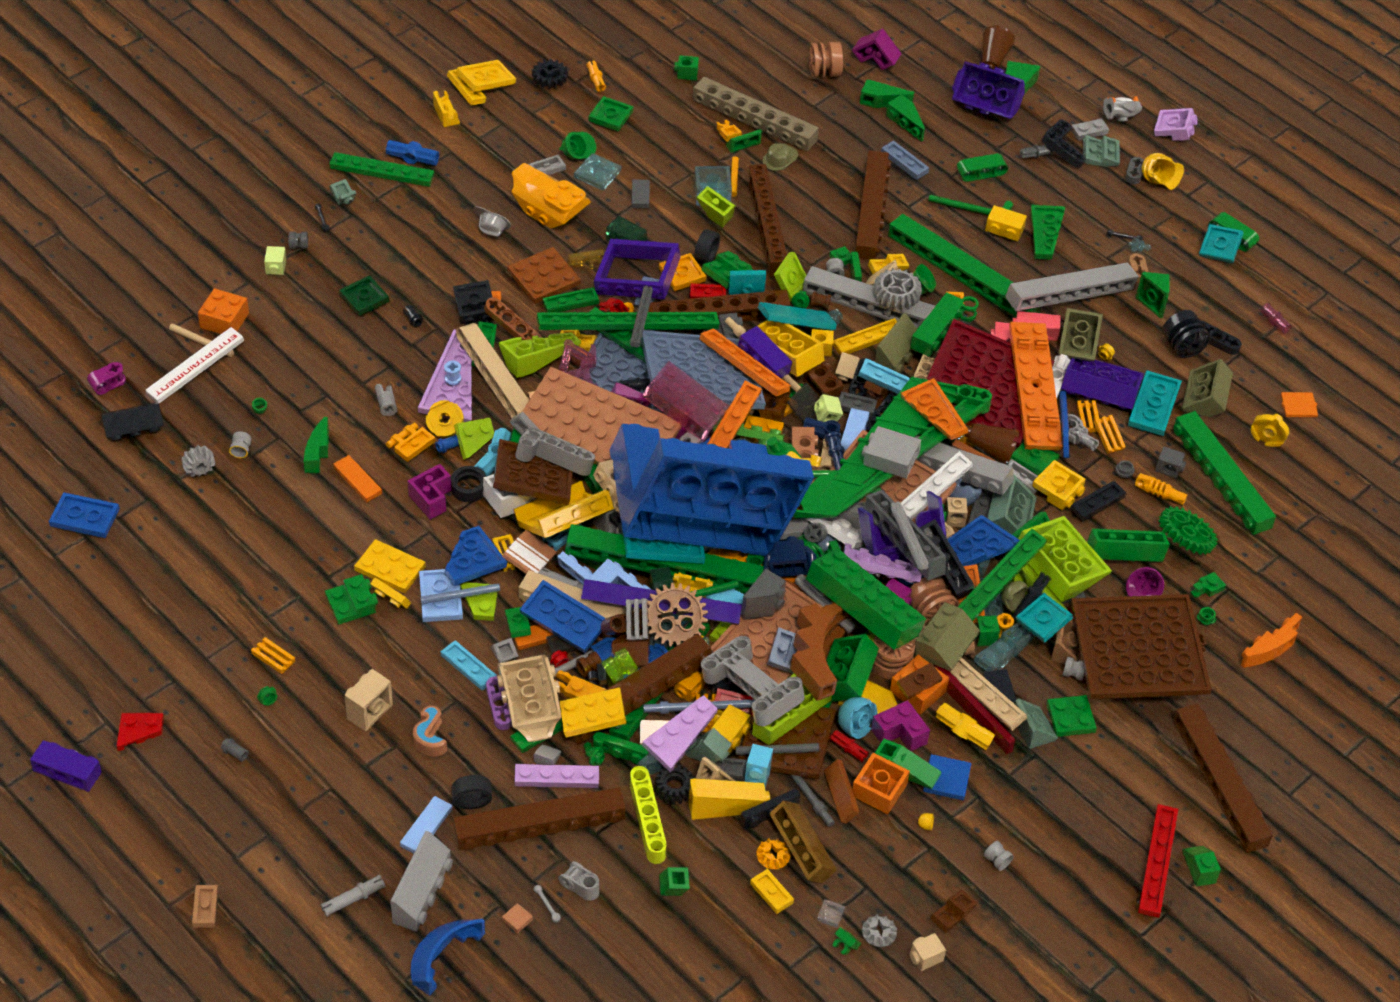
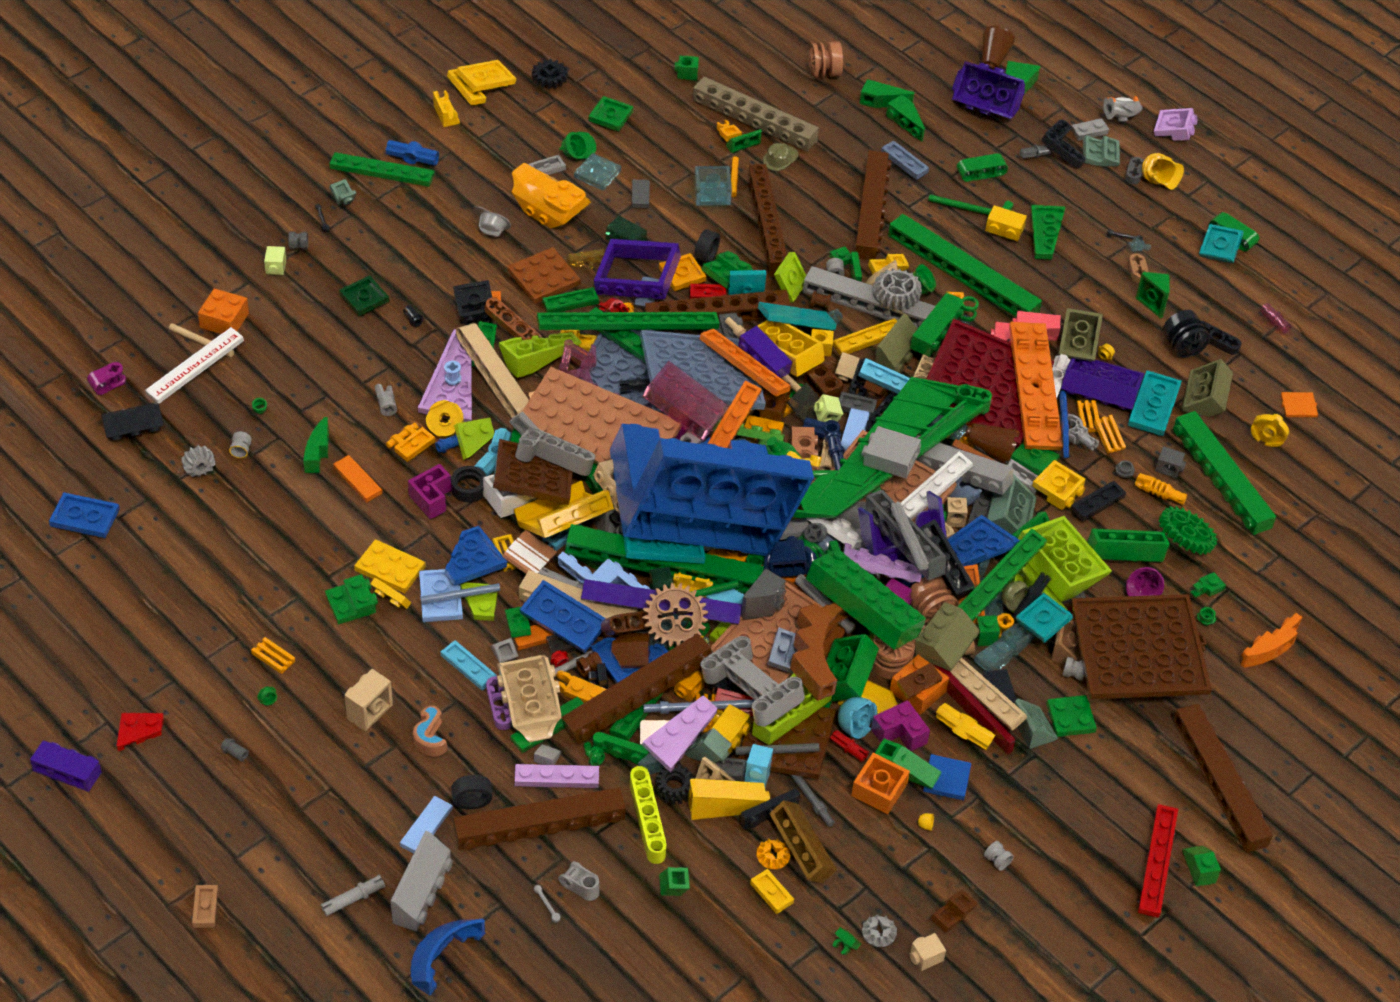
(517, 918): nougat tile -> none
(592, 712): yellow plate -> none
(596, 76): light orange pin -> none
(619, 665): clear neon green wheel -> none
(630, 394): magenta slope -> none
(636, 602): light grey tile -> none
(641, 316): dark grey axle -> none
(716, 206): lime slope -> none
(800, 299): green plate -> none
(831, 913): clear plate -> none
(841, 791): dark orange tile -> none
(879, 47): magenta brick -> none
(935, 407): orange wing -> none
(1071, 286): light grey brick -> none

